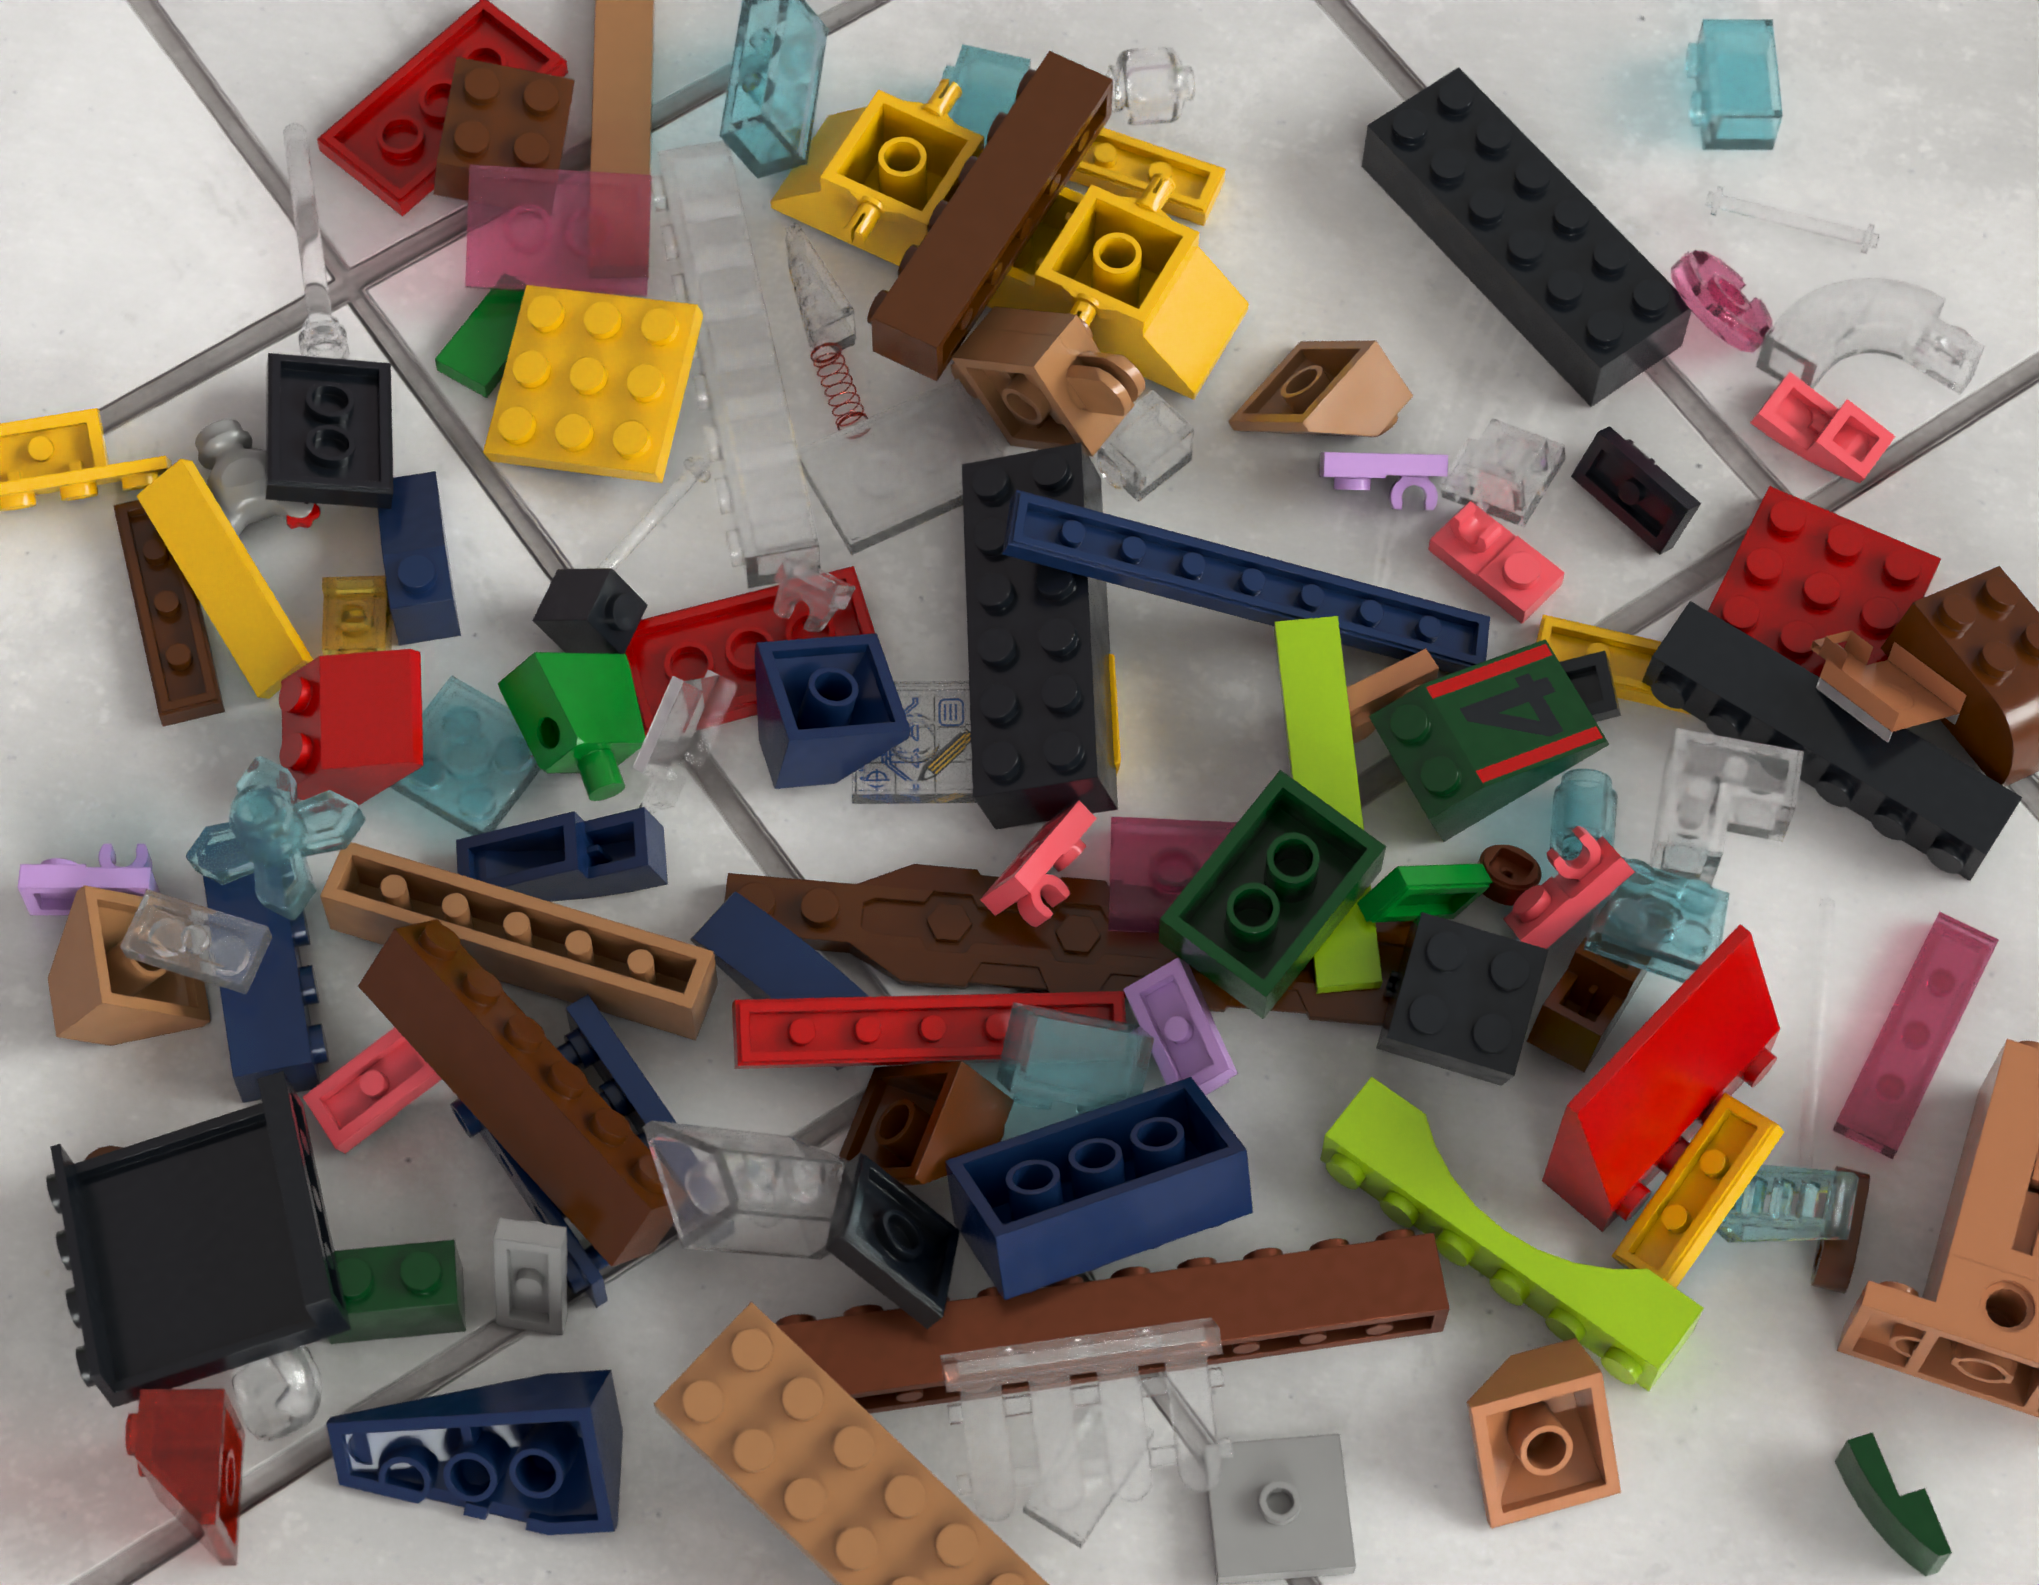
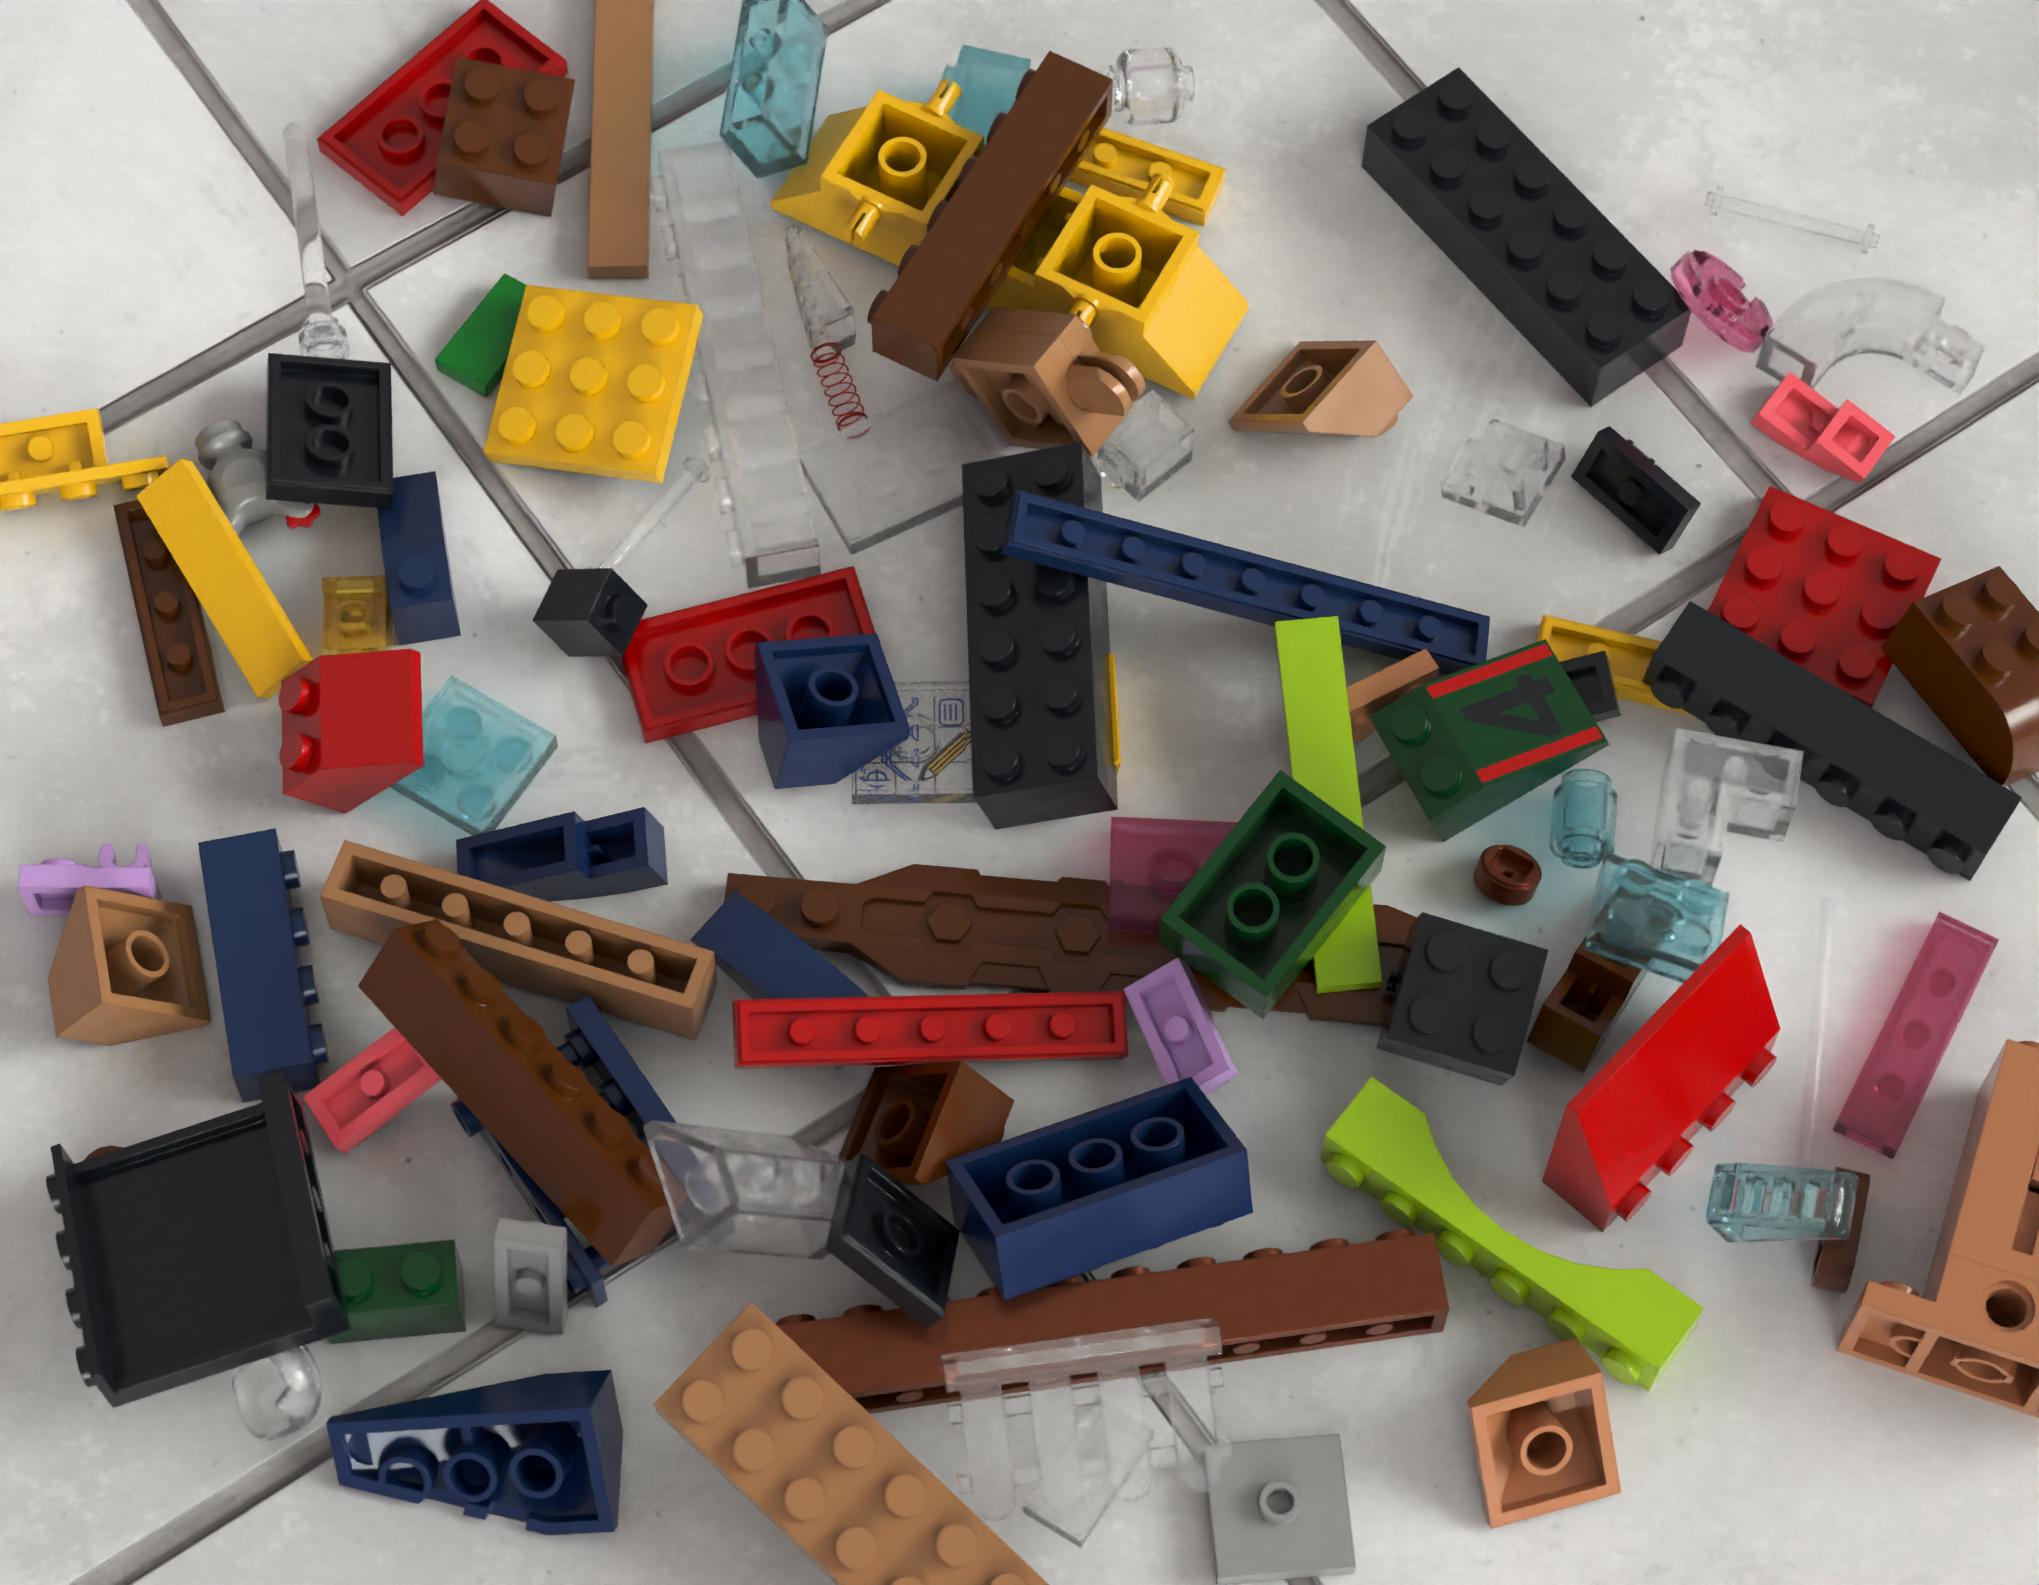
(193, 1460): clear red slope -> none
(196, 941): clear plate -> none
(273, 836): clear light blue plant -> none
(558, 230): clear pink tile -> none
(577, 715): green torso -> none
(682, 735): clear piece -> none
(815, 587): clear tile -> none
(1026, 877): coral plate -> none
(1072, 1059): clear light blue brick -> none
(1355, 472): lavender plate -> none
(1426, 889): green tile -> none
(1496, 562): coral plate -> none
(1559, 903): coral plate -> none
(1699, 1191): yellow tile -> none
(1736, 84): clear light blue brick -> none
(1885, 693): nougat piece -> none
(1902, 1521): dark green slope -> none

